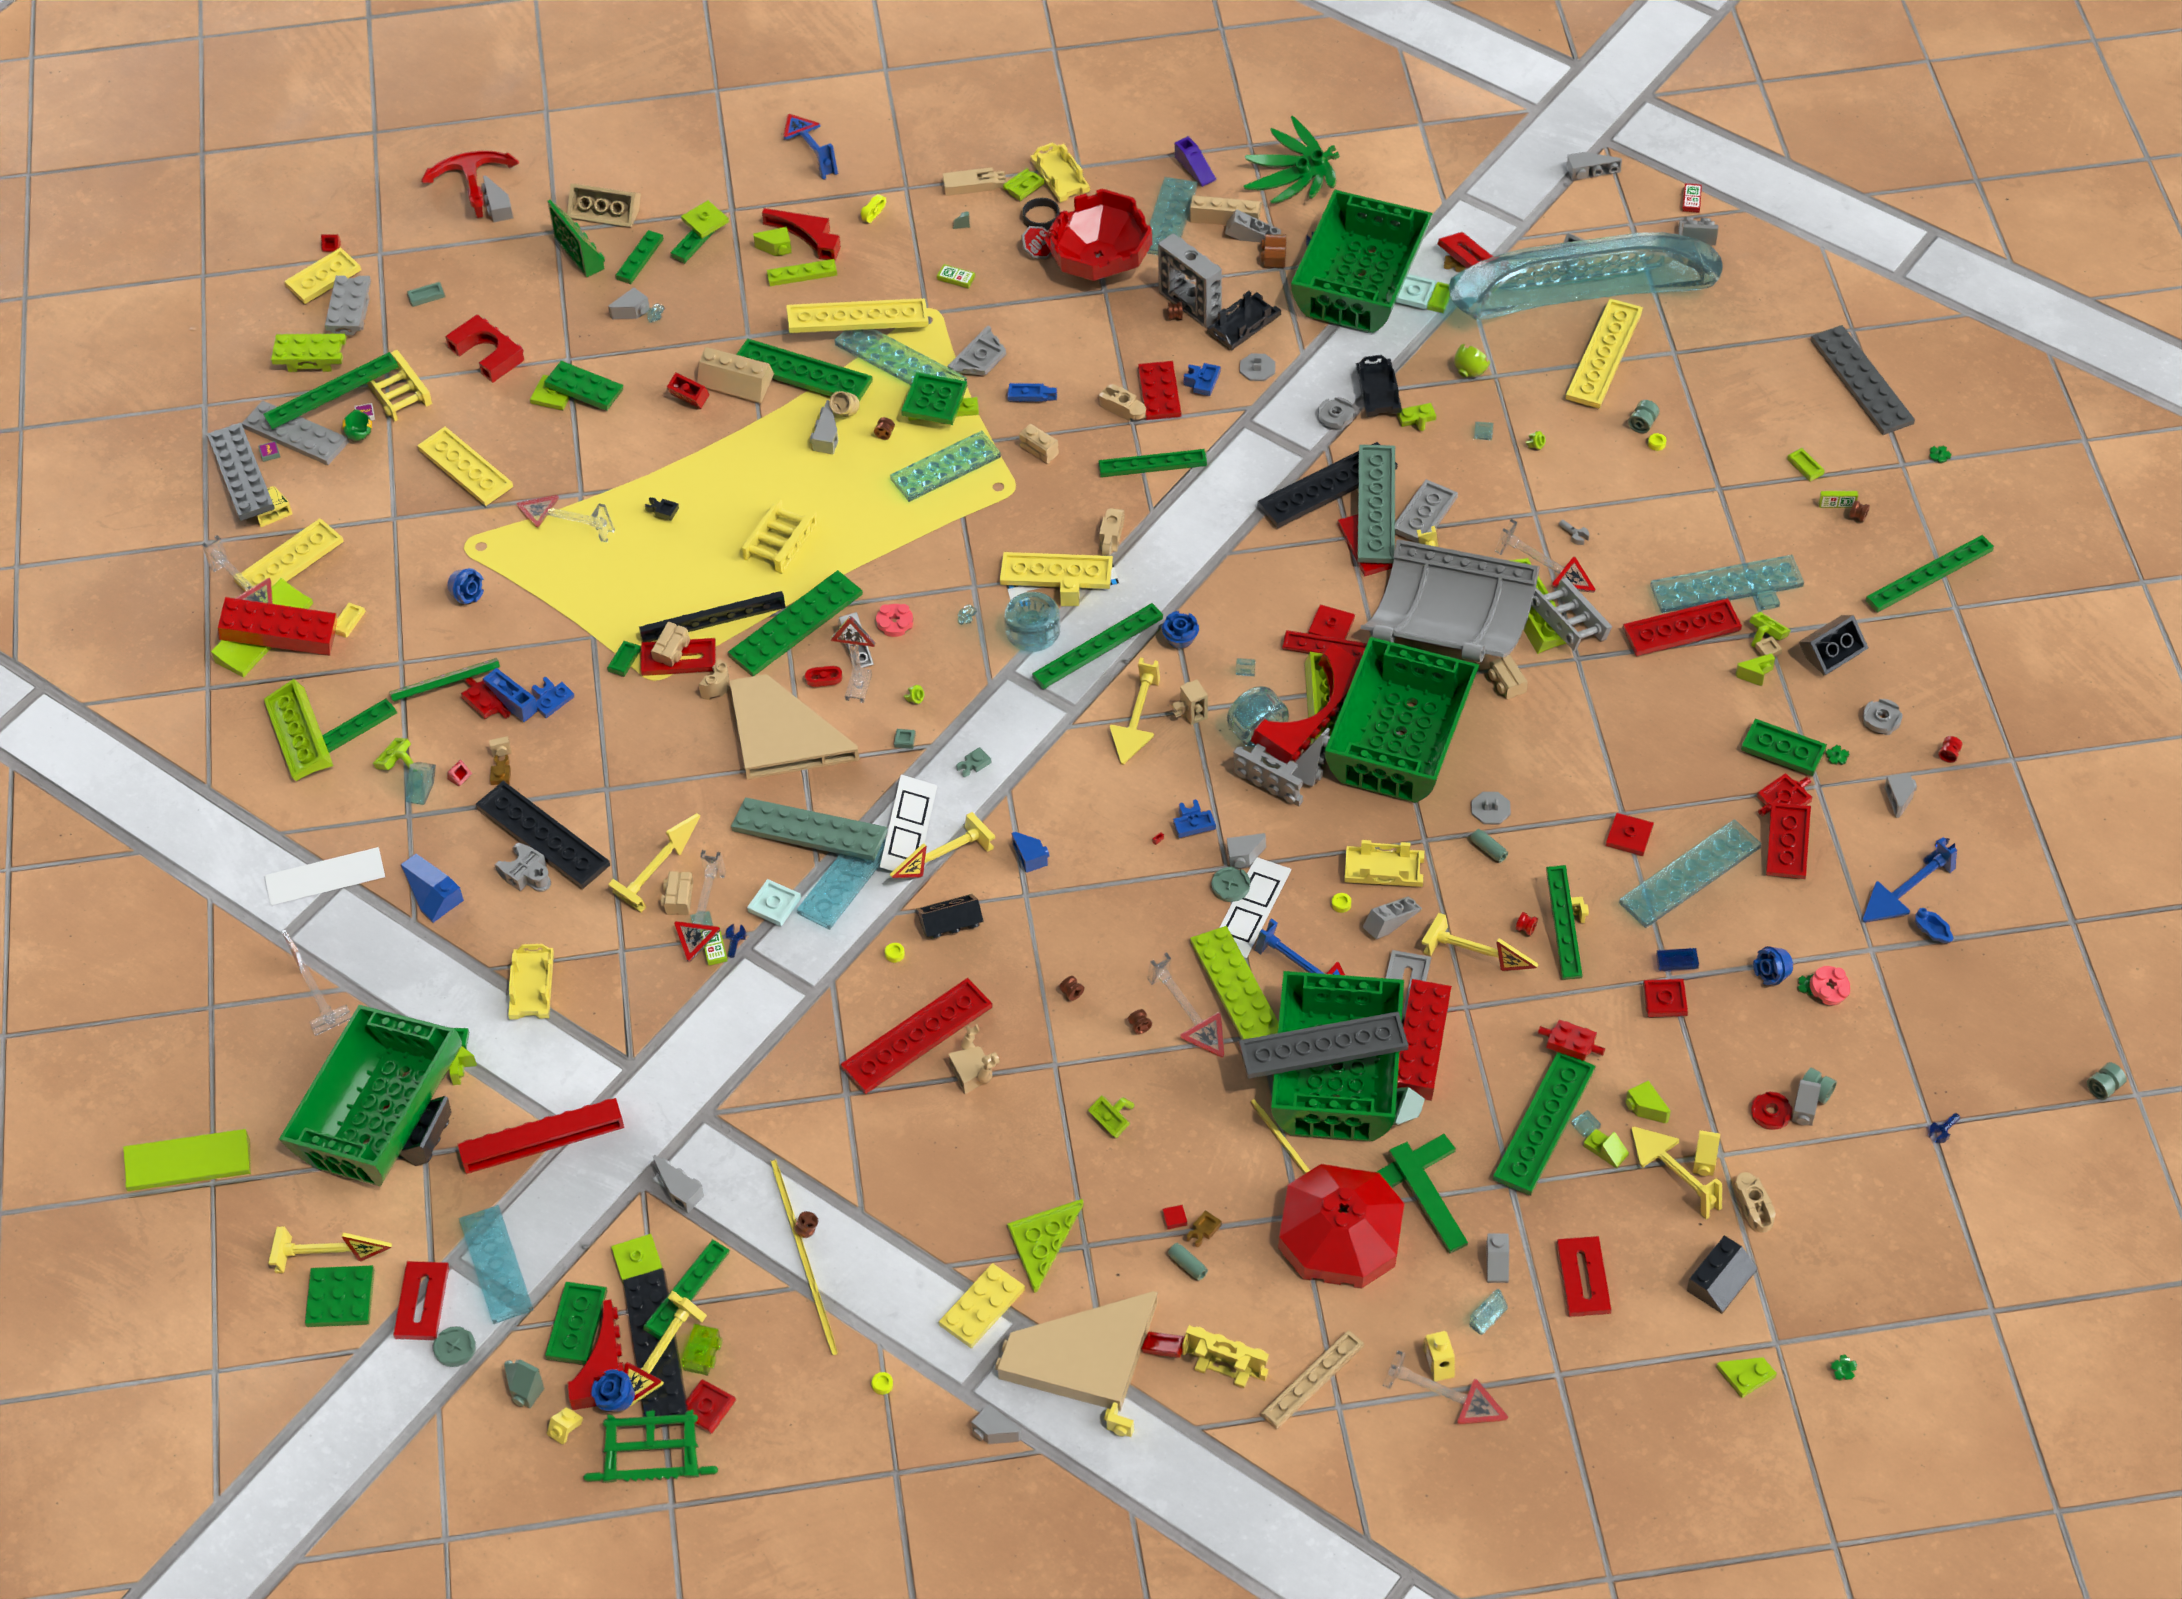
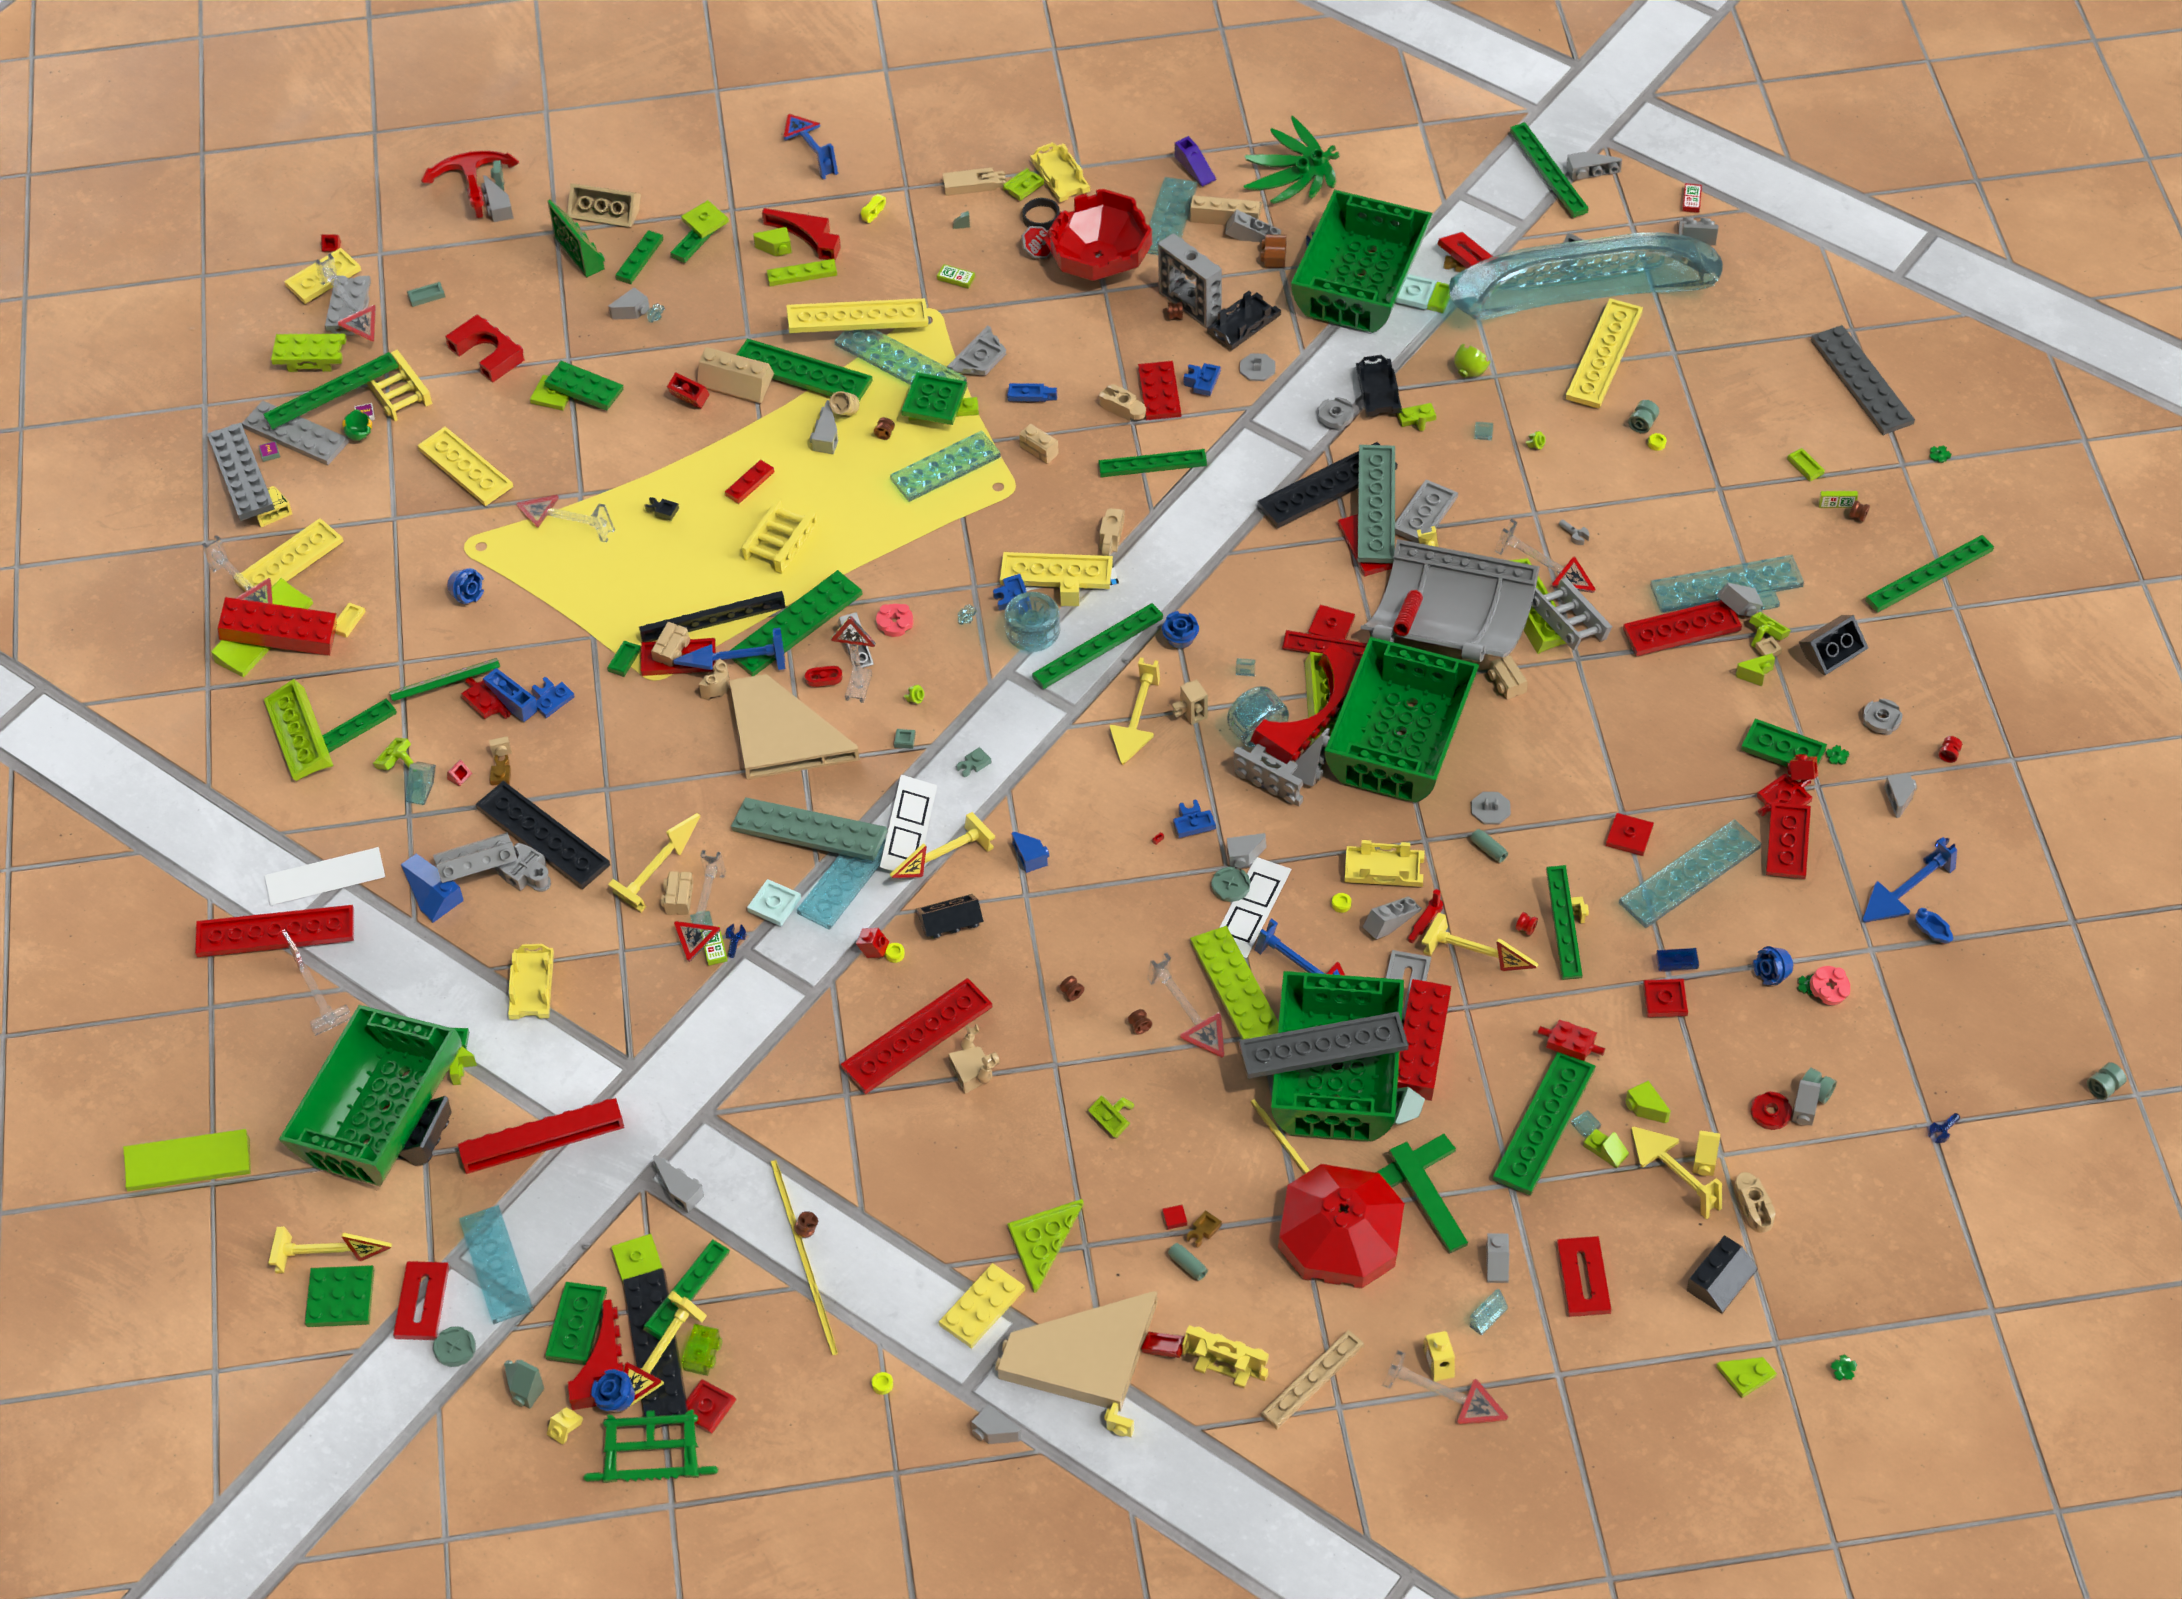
(264, 930): none -> red plate
(359, 322): none -> clear piece
(475, 857): none -> light grey fence
(497, 174): none -> sand green plate
(704, 657): none -> blue piece
(749, 481): none -> red plate
(872, 942): none -> red brick
(1012, 587): none -> blue plate
(1408, 613): none -> red piece
(1434, 906): none -> red piece
(1549, 169): none -> green plate
(1741, 599): none -> light grey slope
(1803, 767): none -> red brick

